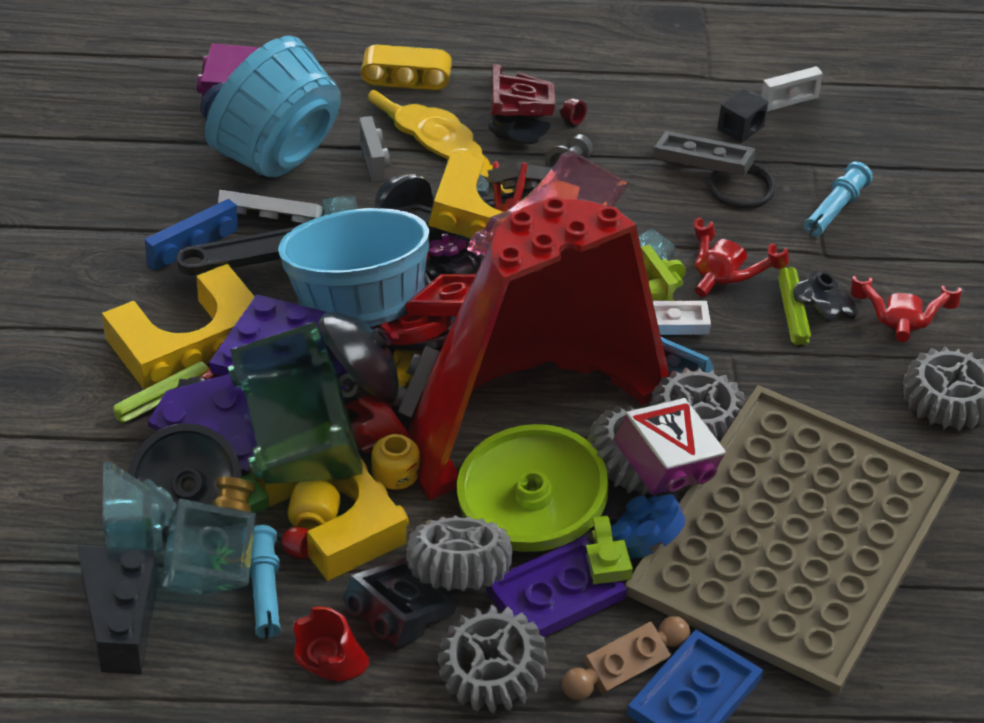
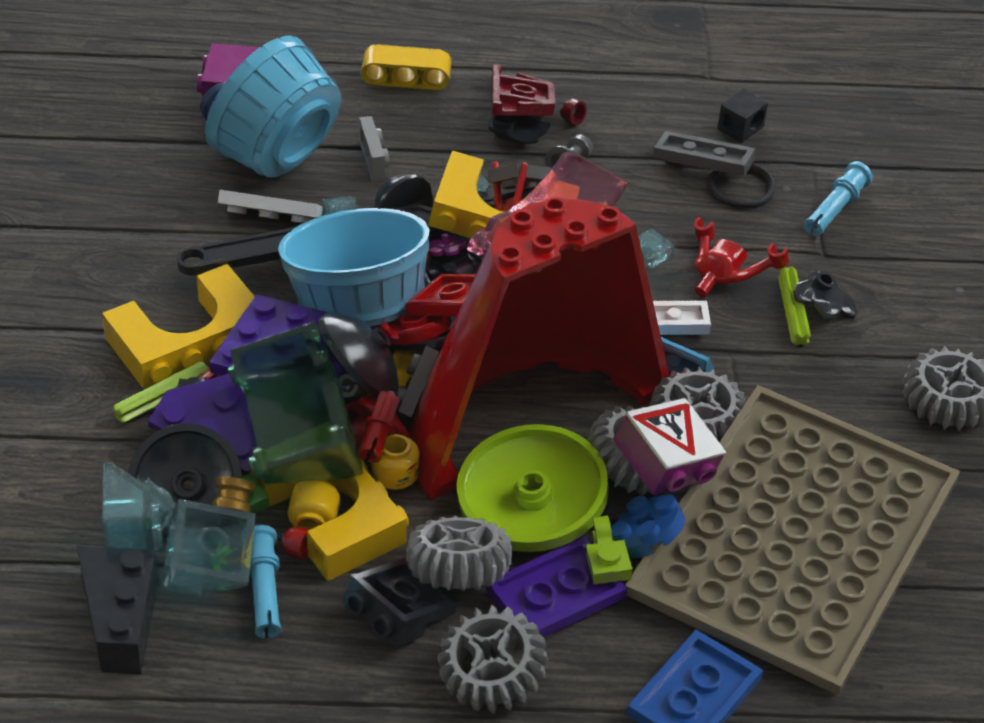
(196, 230): blue plate -> none
(328, 646): red hair -> none
(379, 426): none -> red axle
(434, 129): yellow piece -> none
(625, 658): medium nougat plate -> none
(662, 275): lime hips -> none
(792, 88): white plate -> none
(904, 310): red piece -> none

